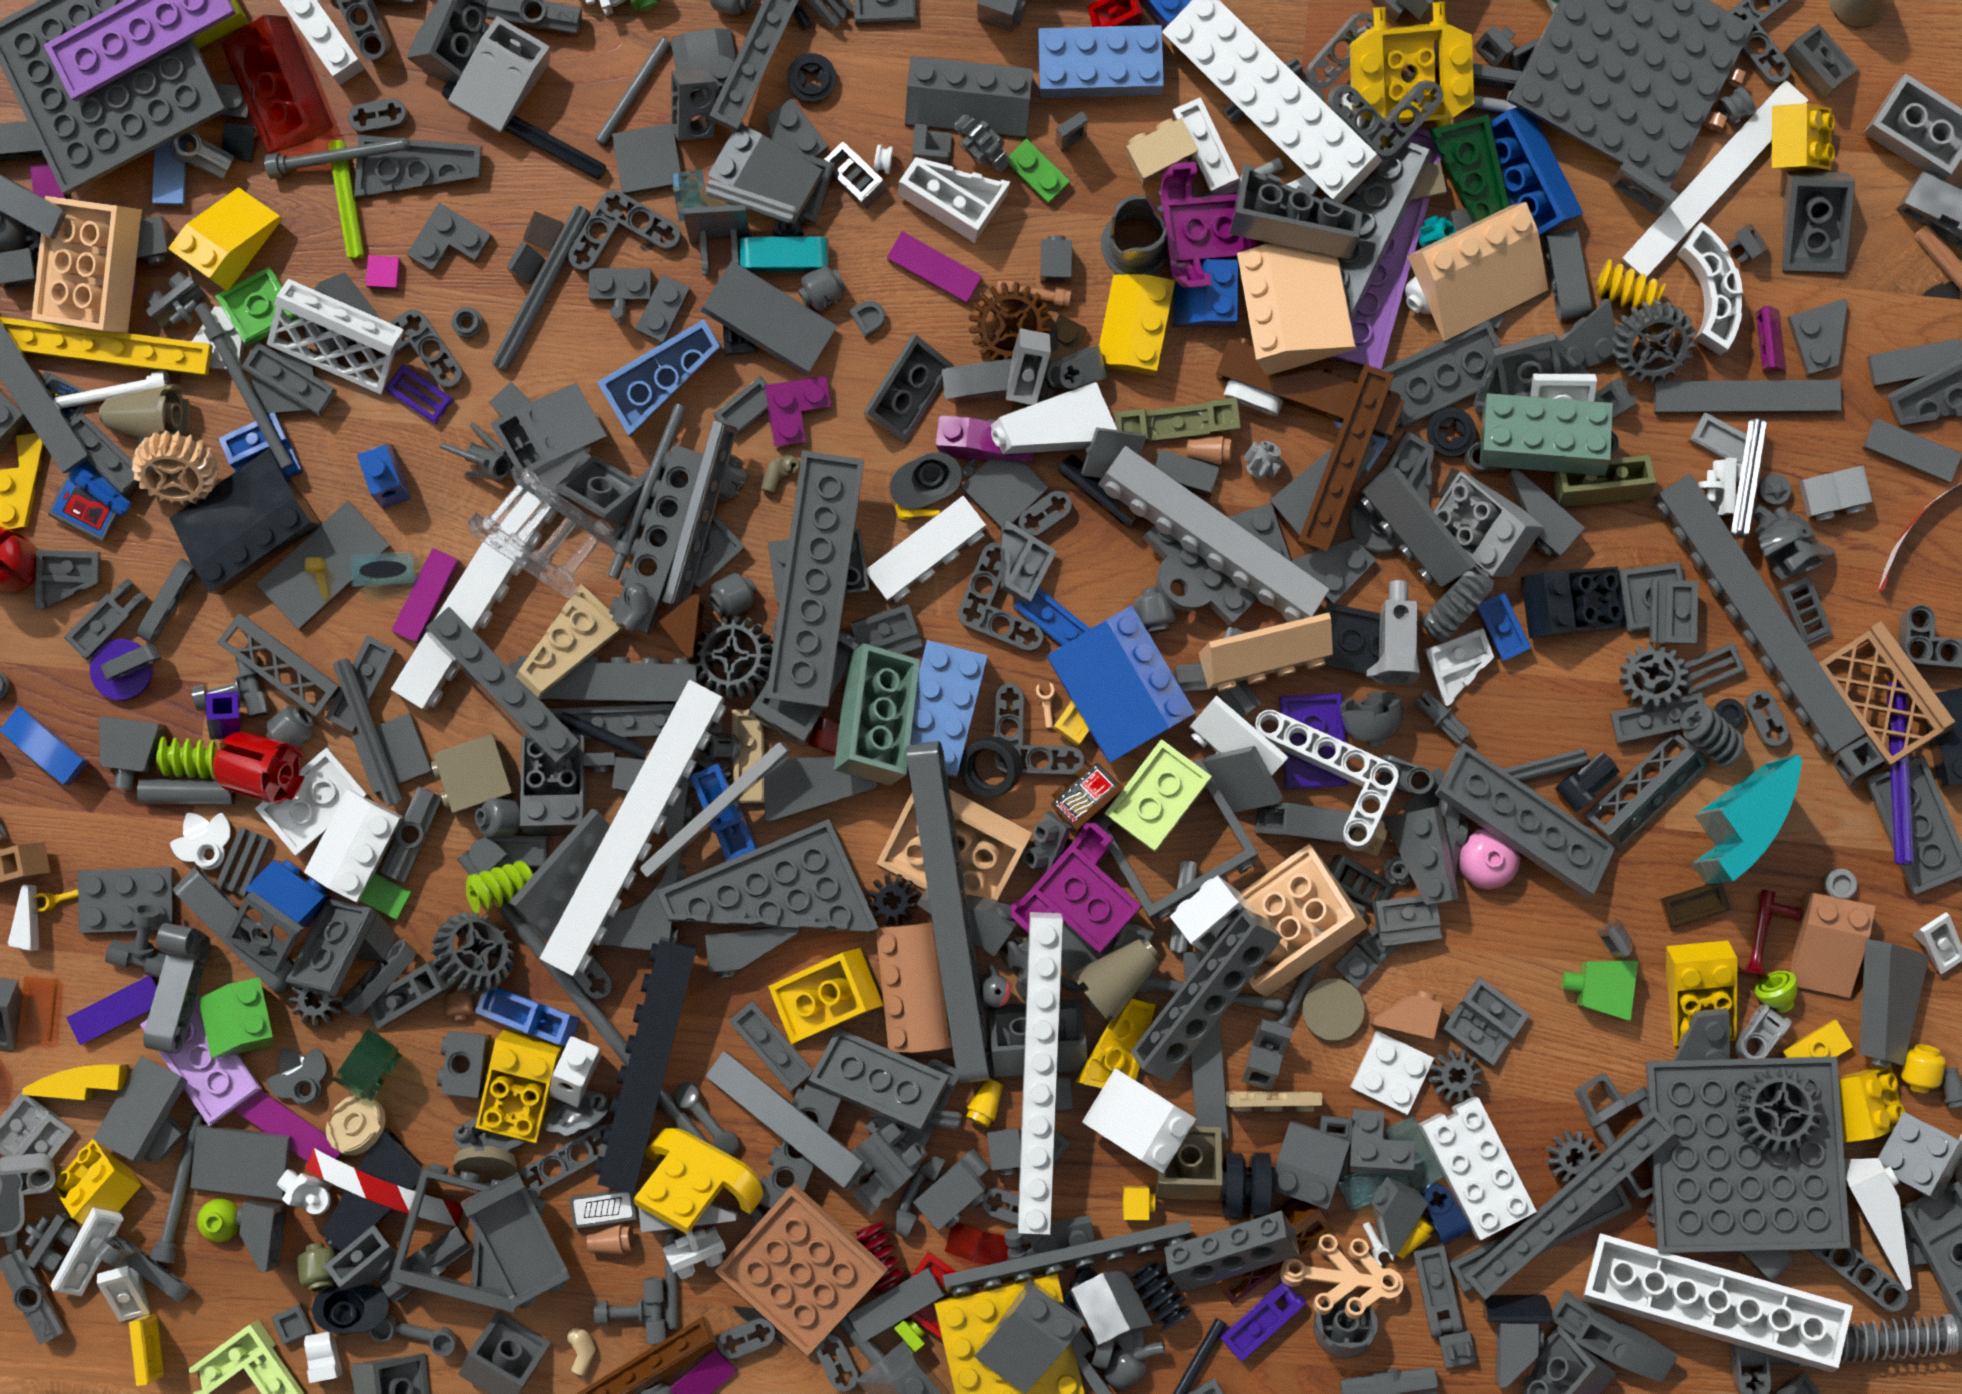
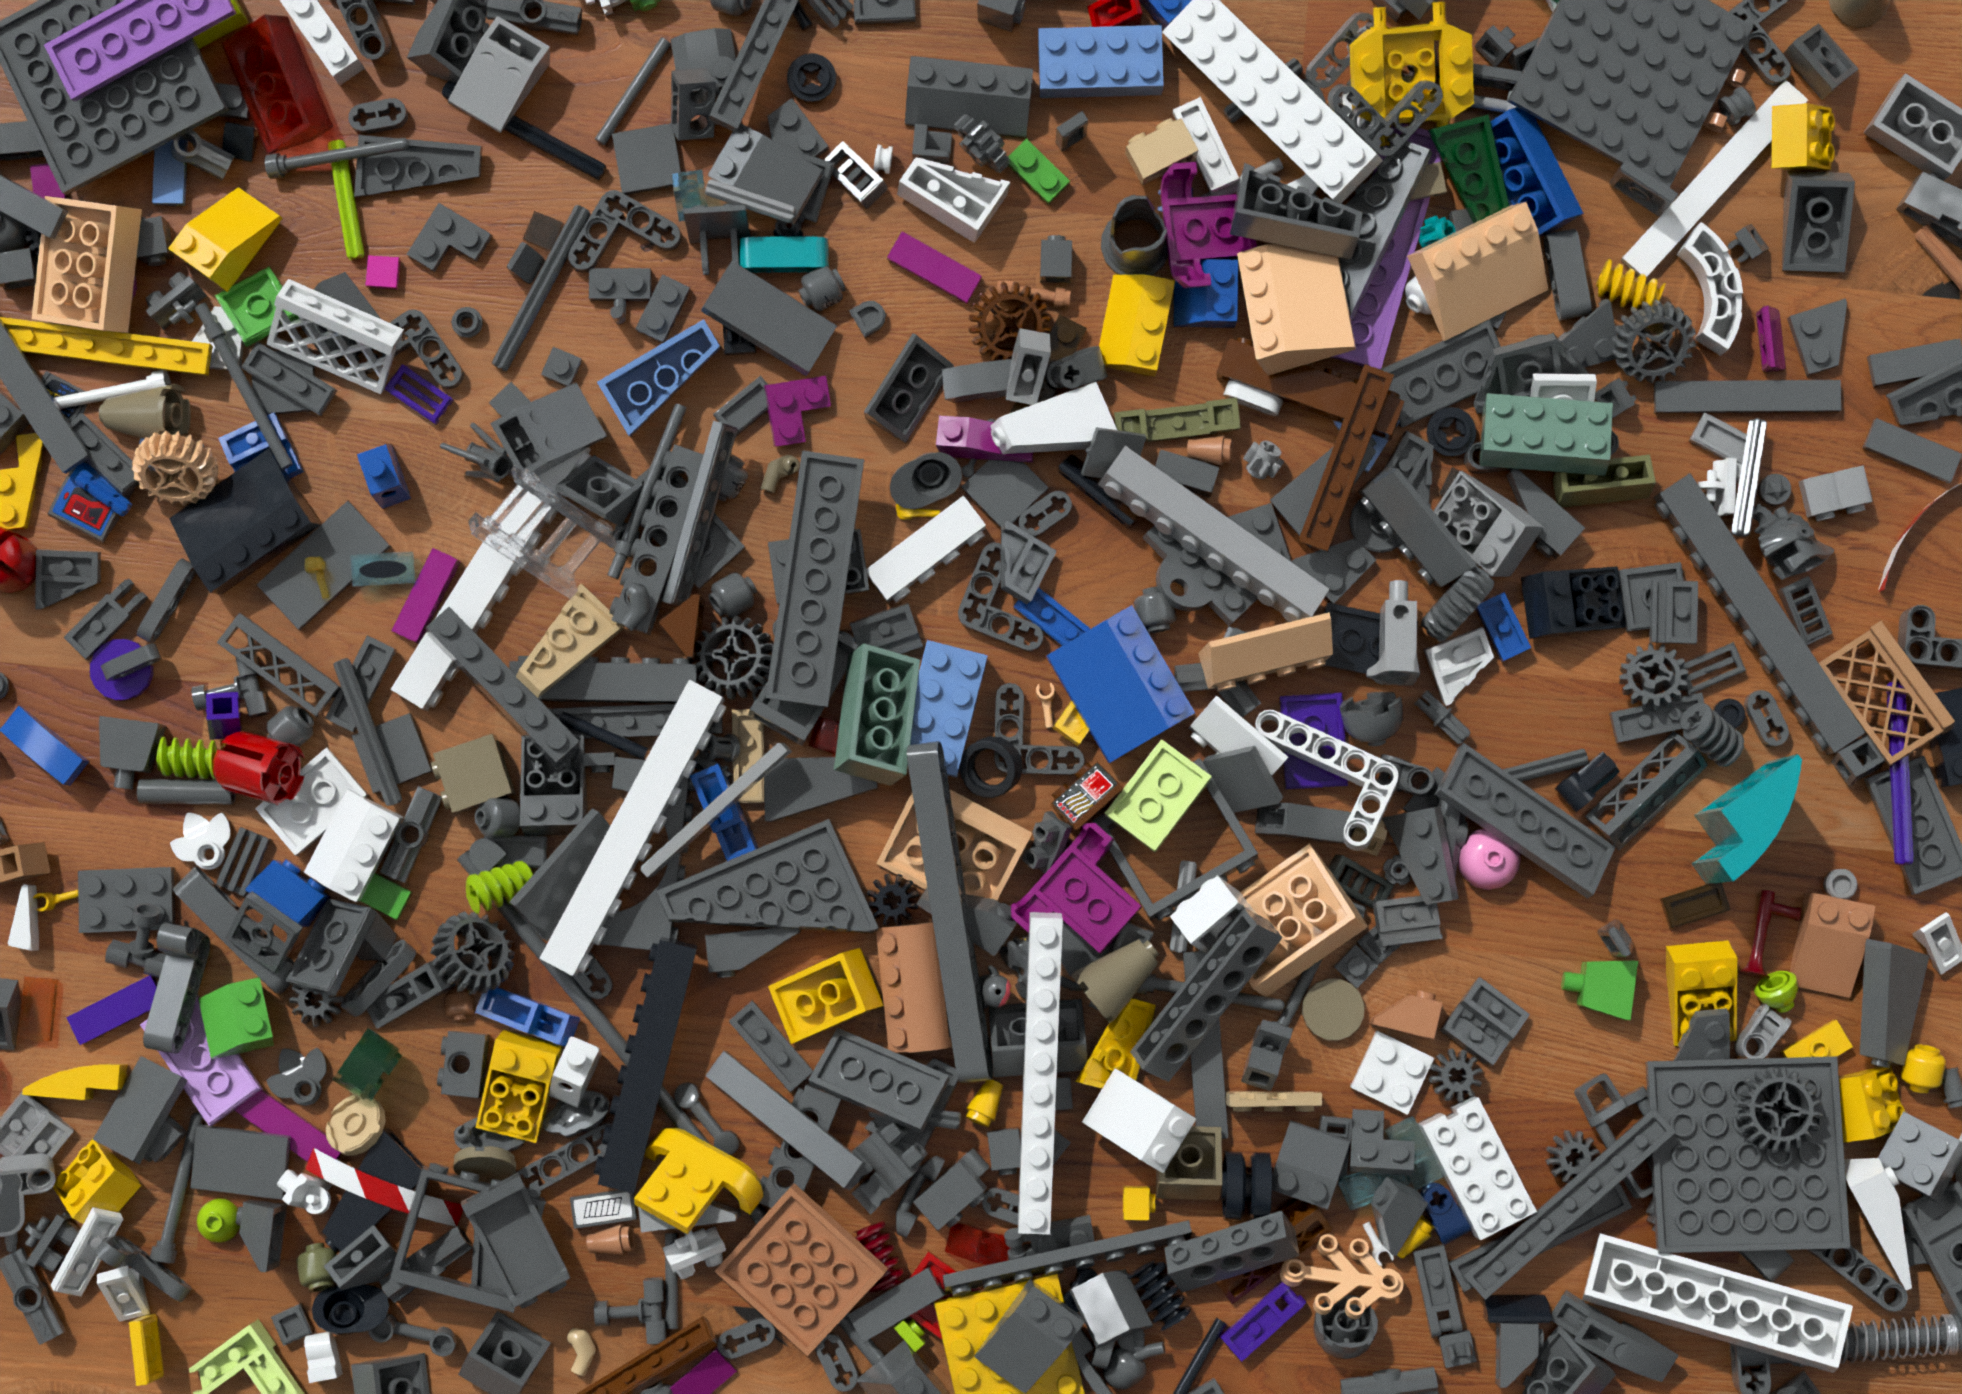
(561, 367): none -> dark grey plate

